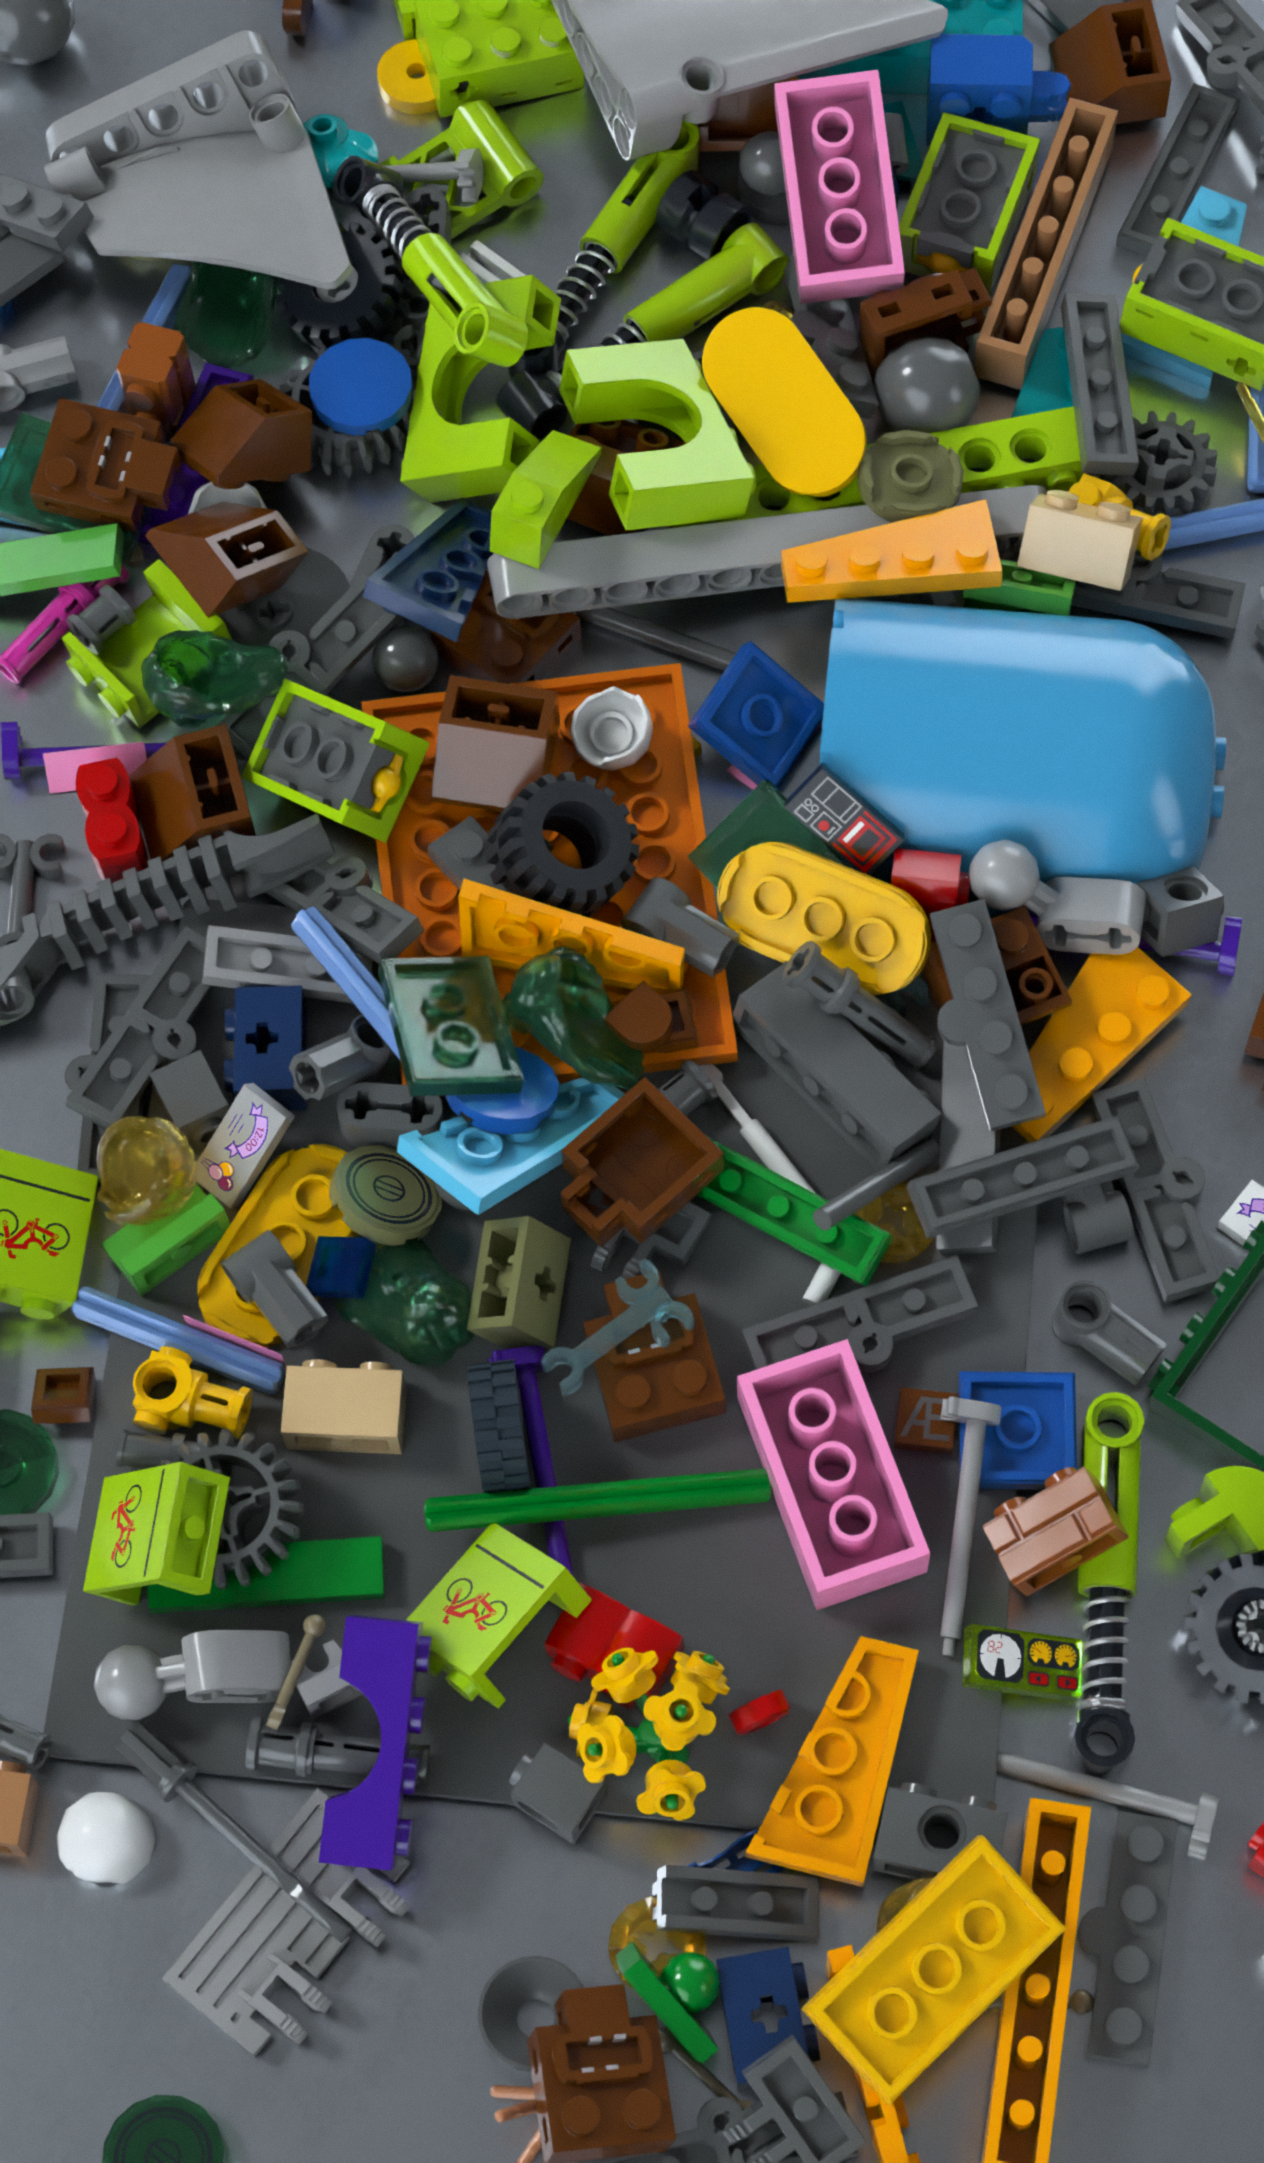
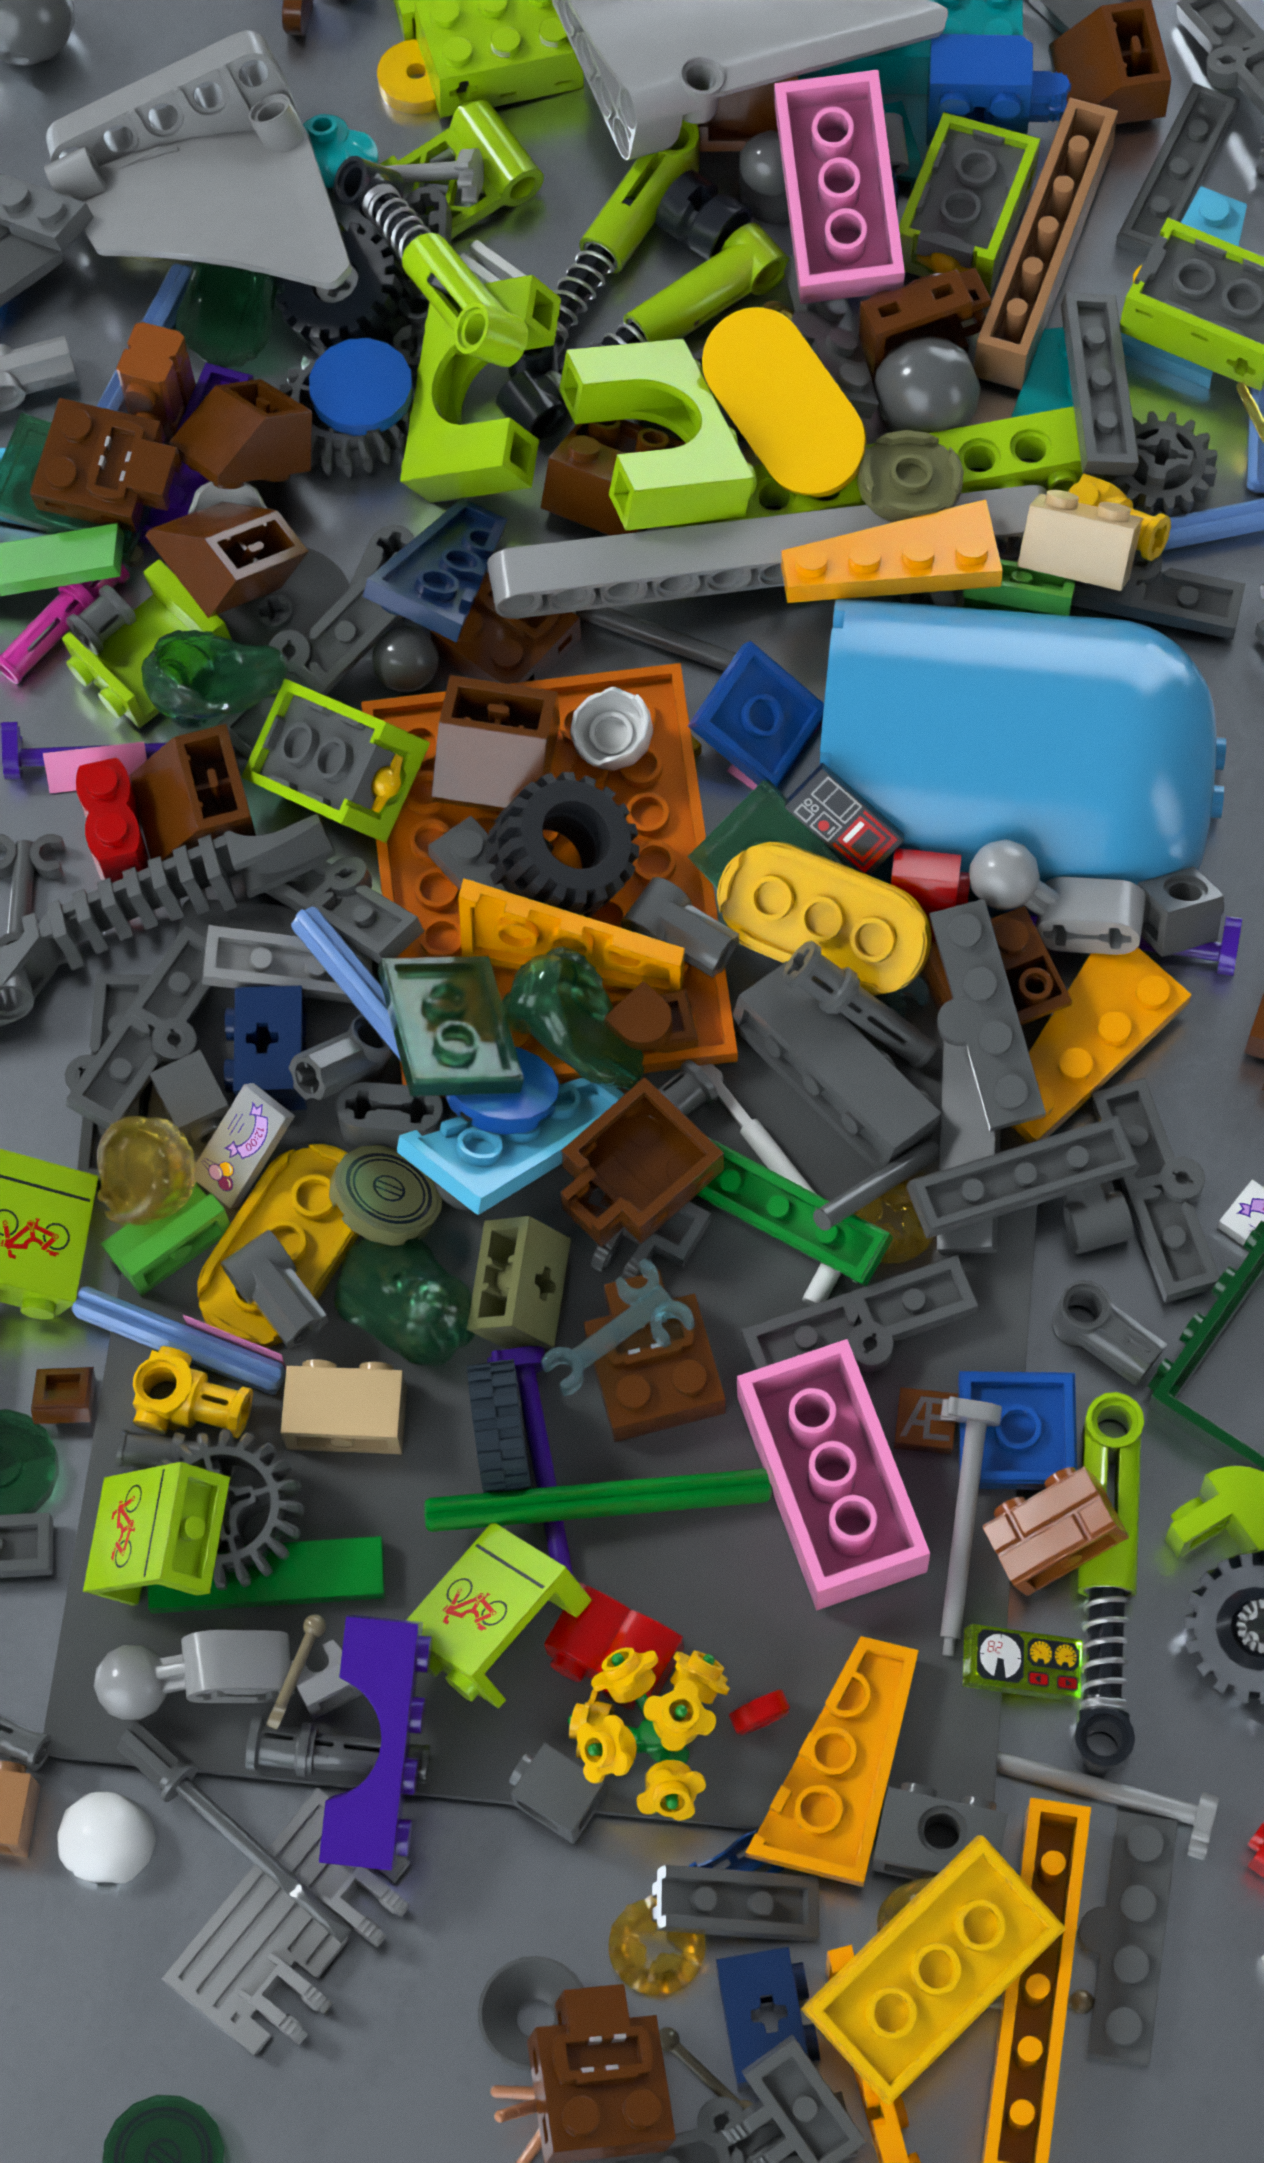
(340, 1267): clear blue tile -> none
(540, 498): lime slope -> none
(683, 1988): green tile -> none

